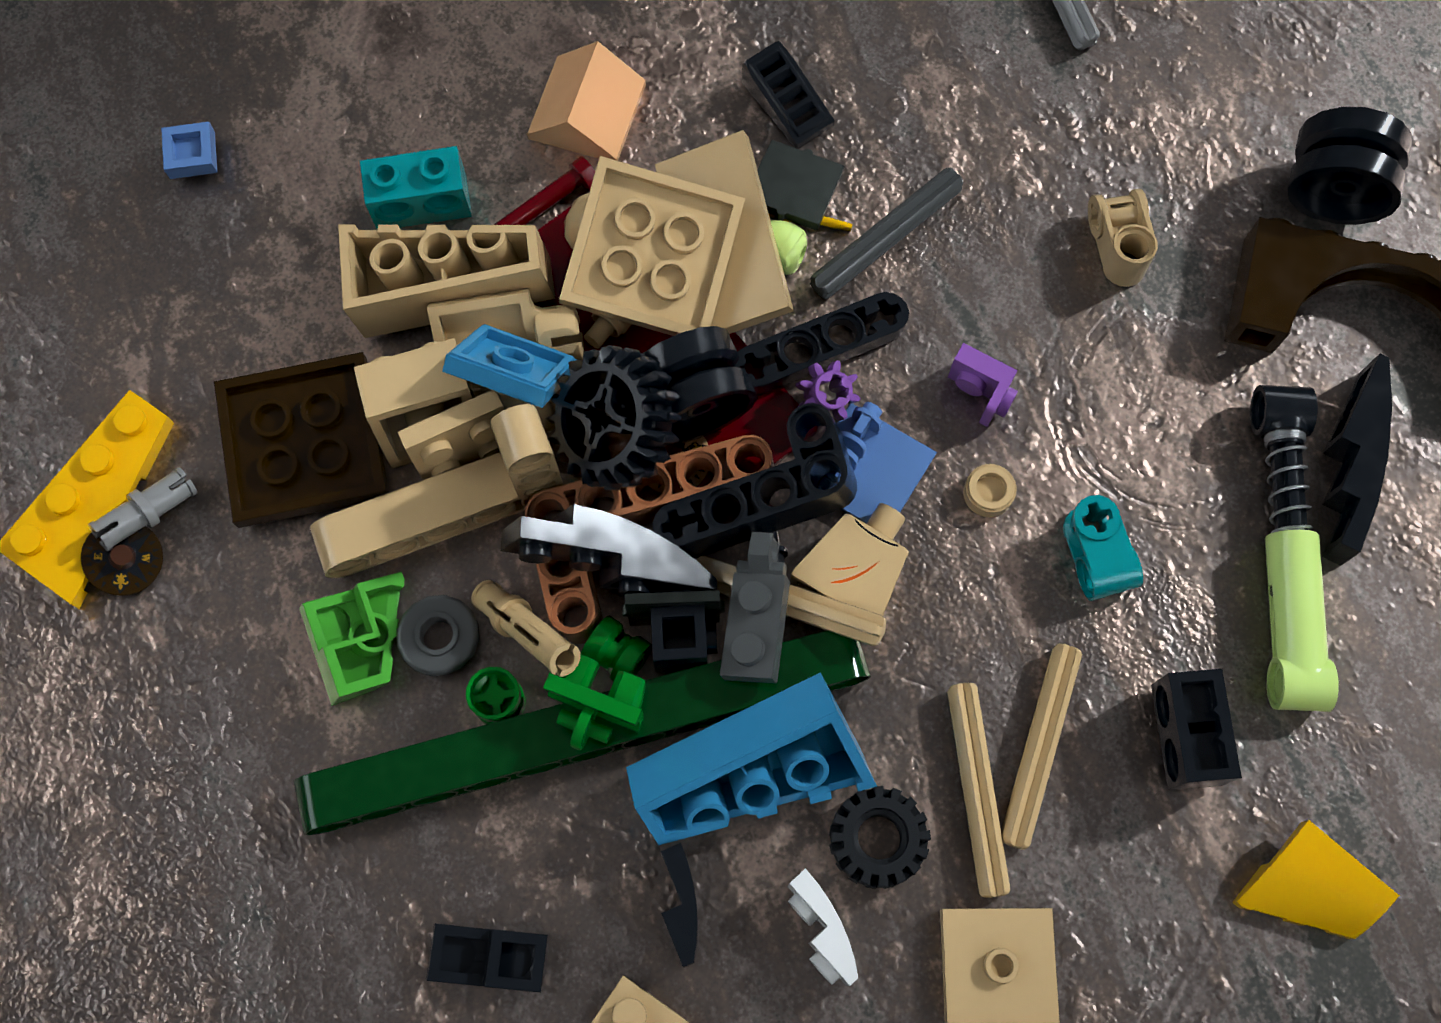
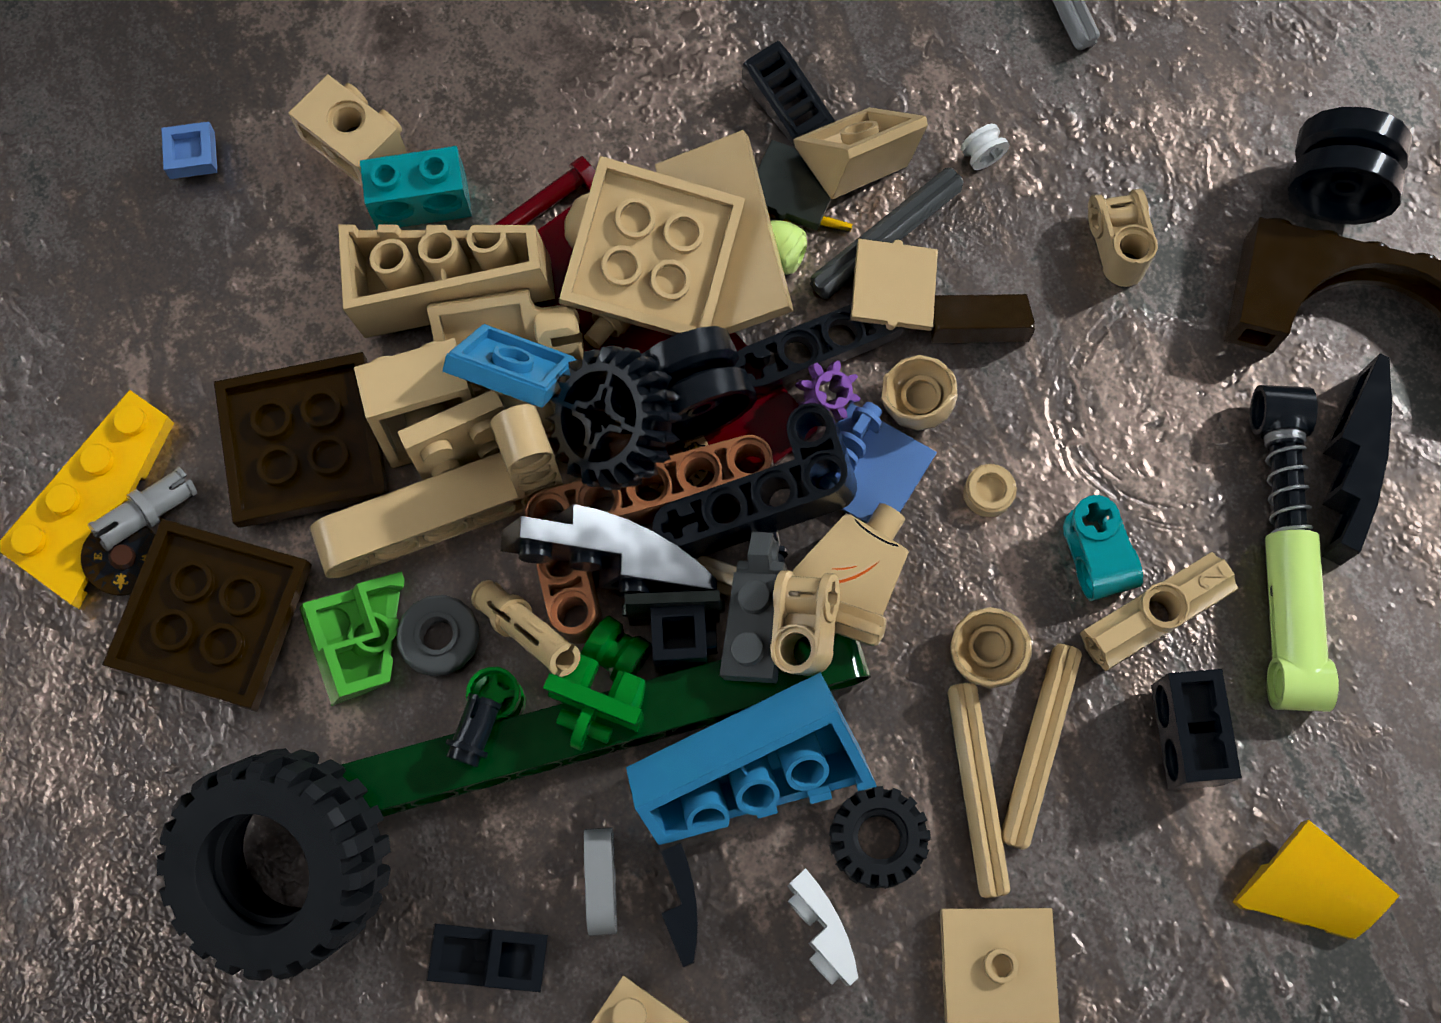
(208, 615): none -> dark brown plate
(215, 892): none -> black tyre
(332, 110): none -> tan brick
(473, 730): none -> black pin
(588, 103): light nougat slope -> none
(600, 881): none -> light grey beam
(804, 617): none -> tan piece
(861, 148): none -> tan slope
(894, 285): none -> tan piece
(919, 392): none -> tan hair
(982, 318): none -> dark brown slope
(983, 375): medium lavender bracket -> none
(984, 146): none -> white bush
(991, 647): none -> tan hair
(1182, 595): none -> tan piece

